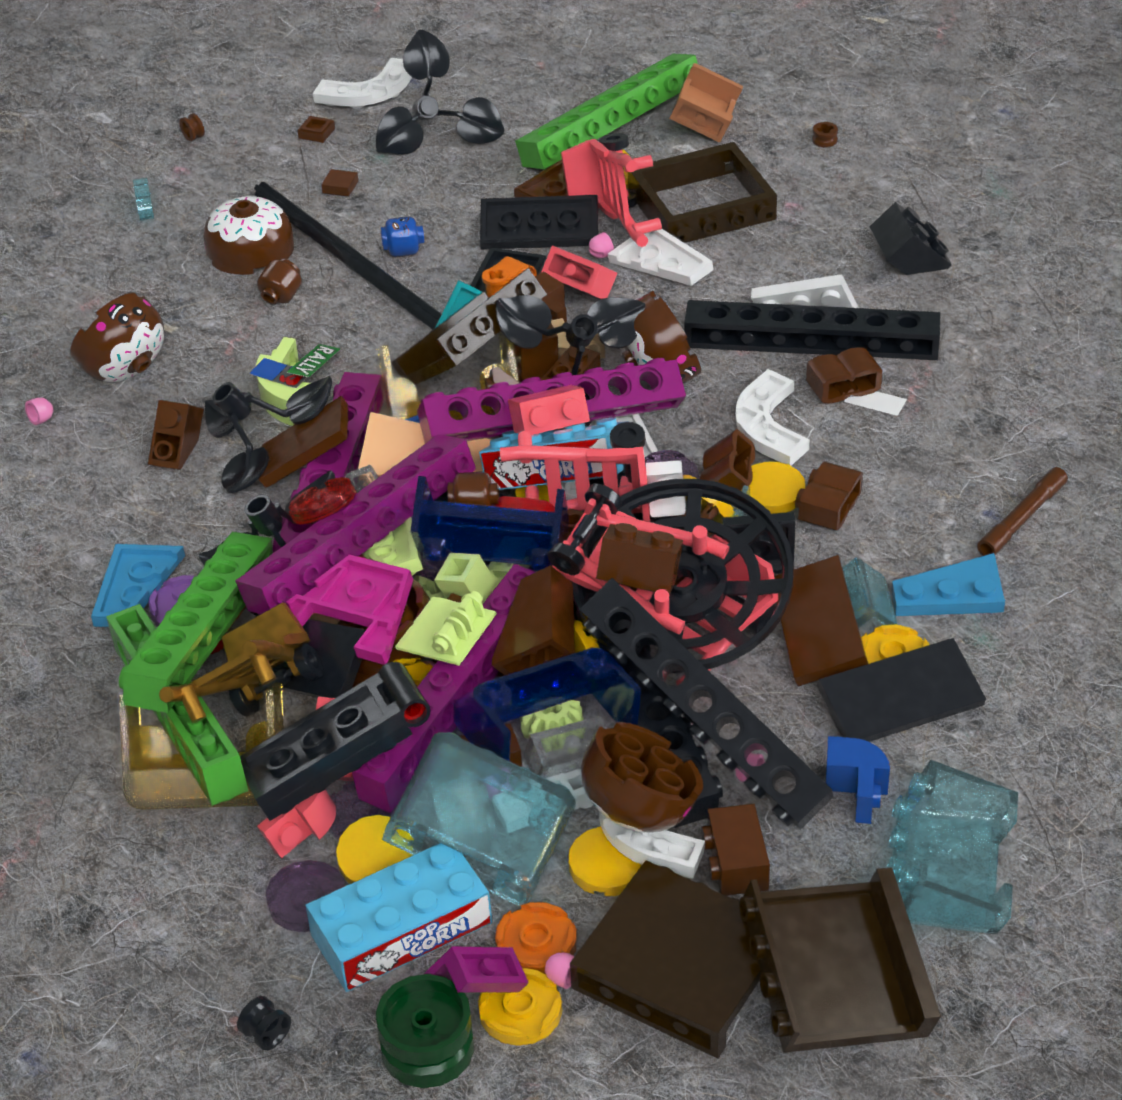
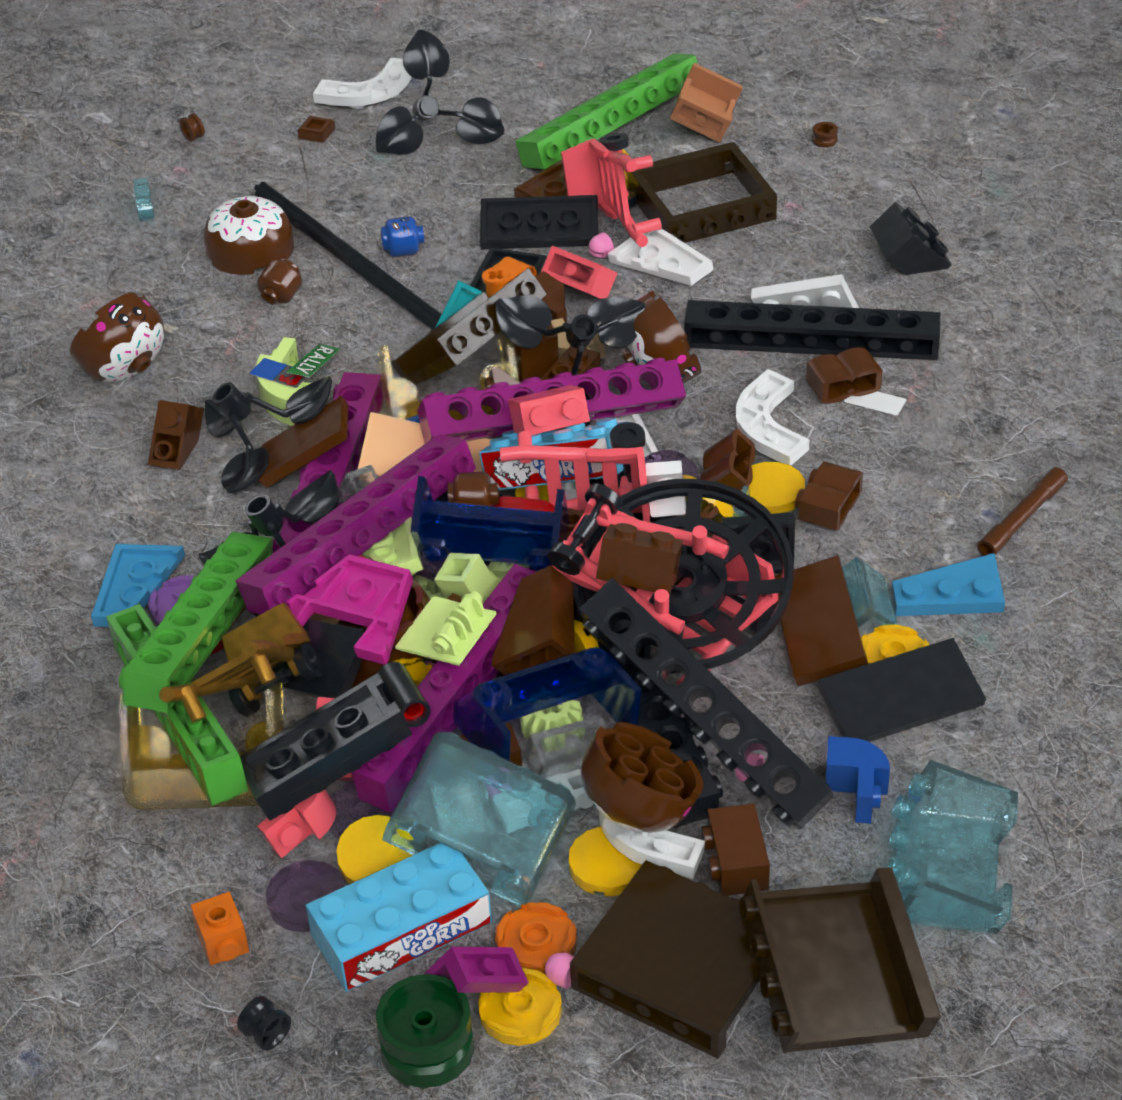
(38, 410): bright pink hinge -> none
(220, 928): none -> orange brick
(321, 503): clear red tile -> none
(340, 182): reddish brown tile -> none

